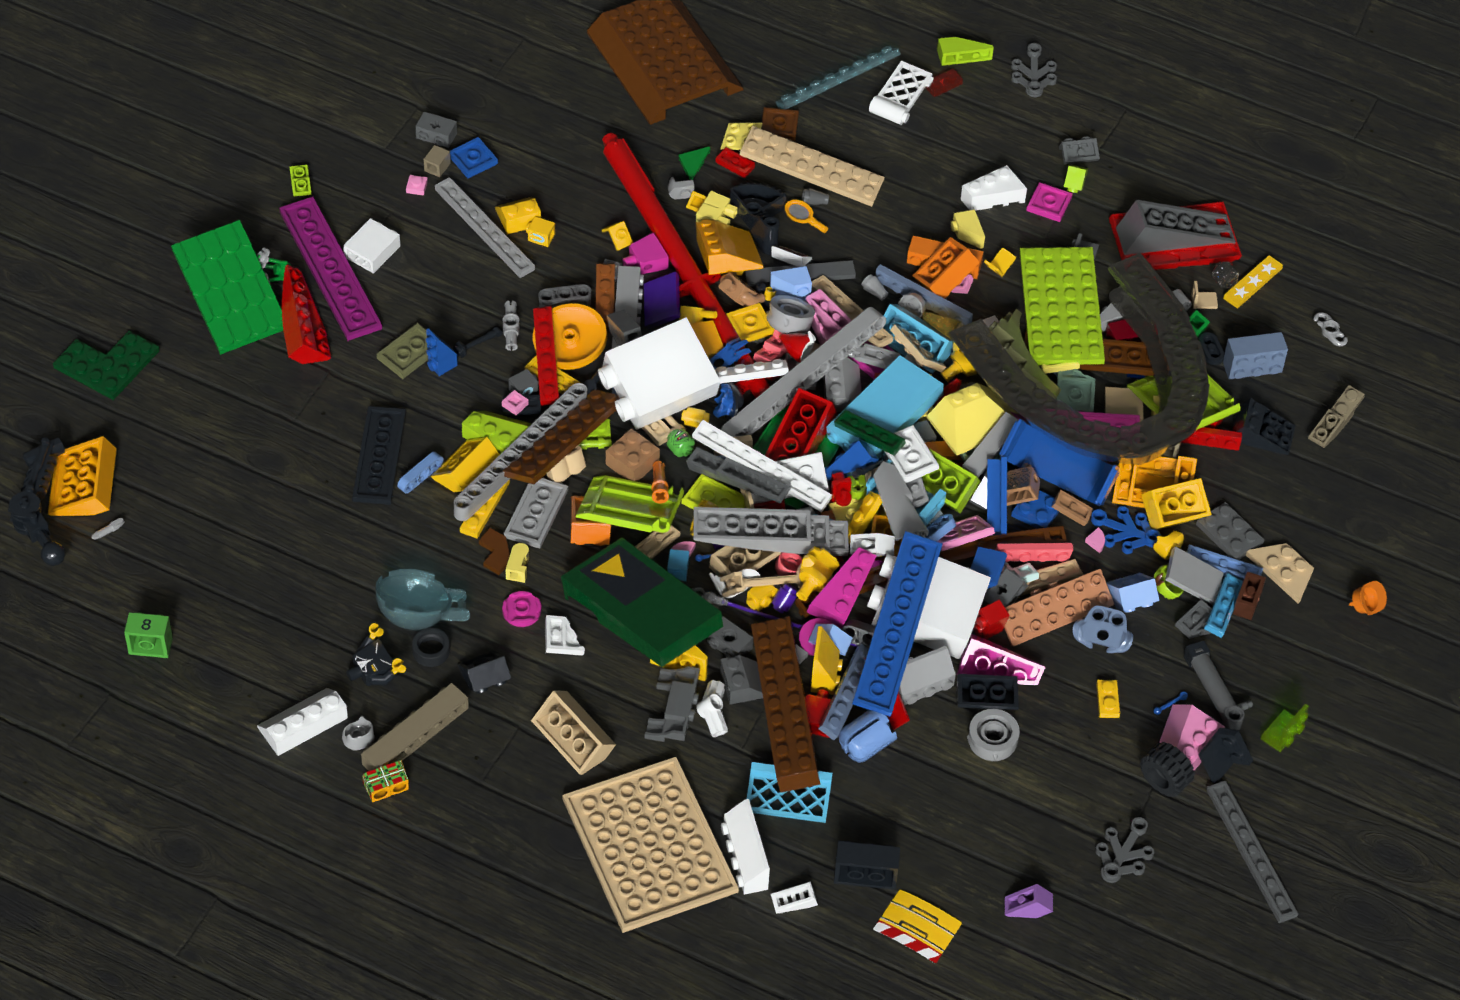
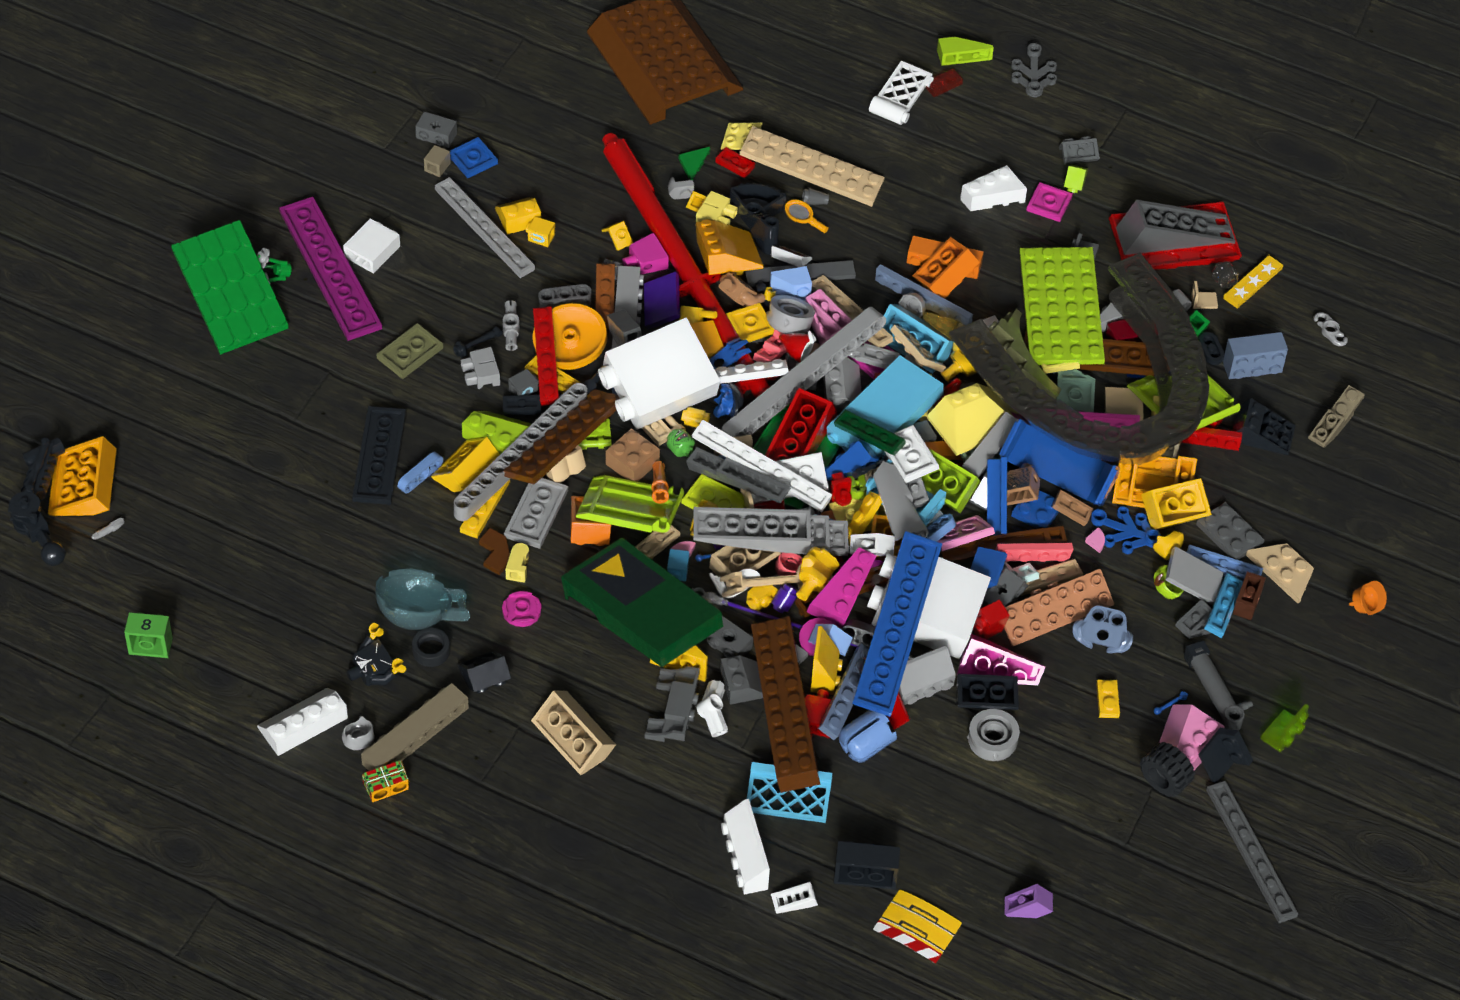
(109, 372): dark green plate -> none
(300, 180): lime slope -> none
(302, 324): red wedge -> none
(416, 185): bright pink plate -> none
(440, 355): blue slope -> none
(483, 366): none -> light grey hips
(515, 402): bright pink plate -> none
(560, 637): white wing -> none
(650, 844): tan plate -> none
(780, 122): reddish brown plate -> none
(831, 80): clear light blue plate -> none
(873, 285): light grey cone -> none
(964, 286): bright pink plate -> none
(968, 228): light yellow slope -> none
(1001, 262): yellow bracket -> none
(1124, 853): dark grey plant -> none
(1133, 592): light blue slope -> none

